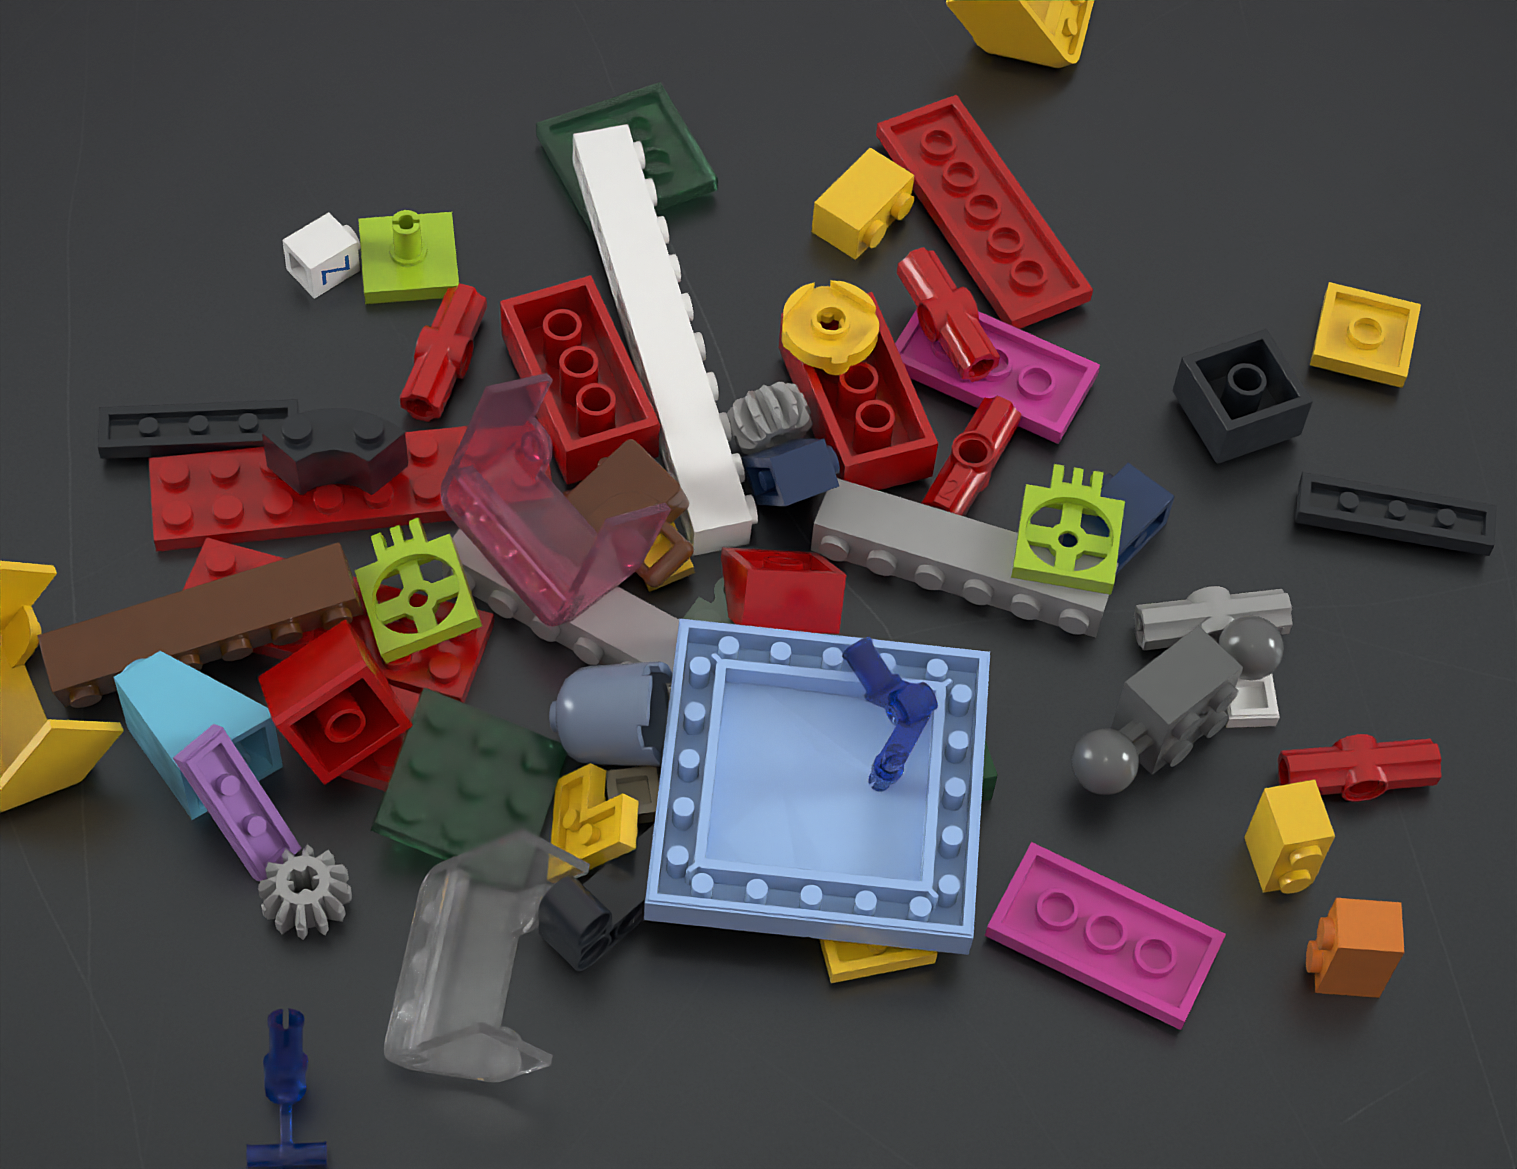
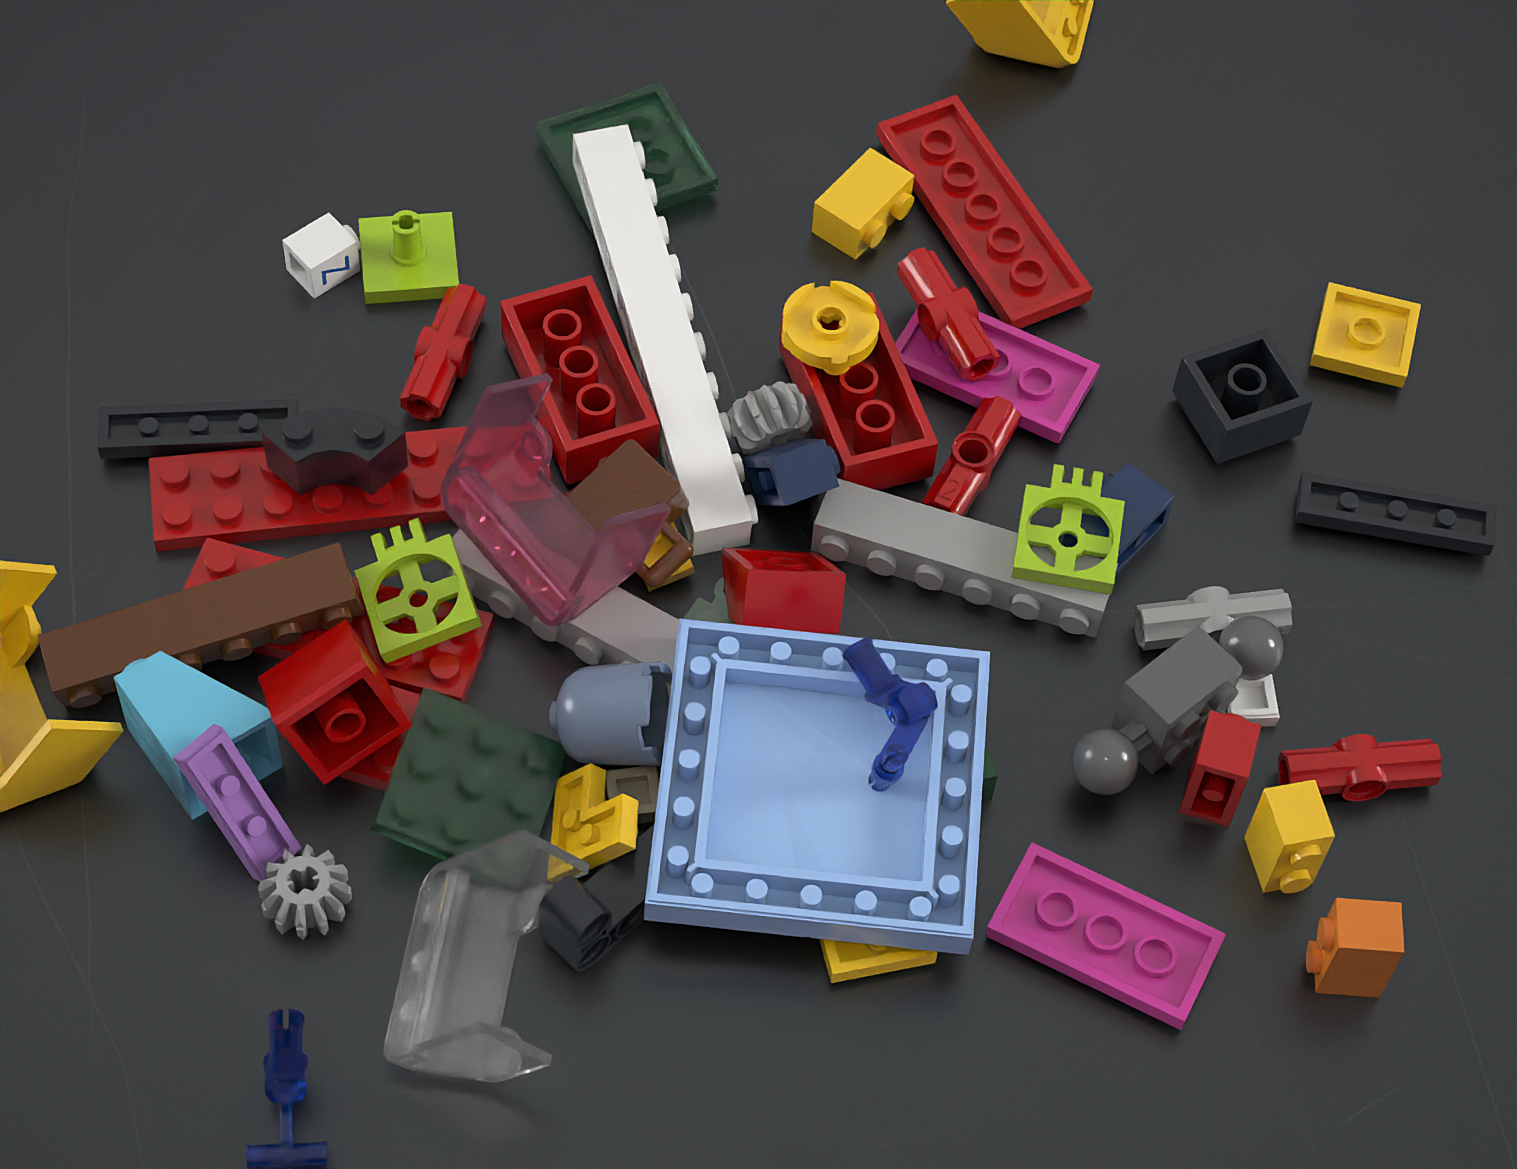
(1220, 768): none -> red brick

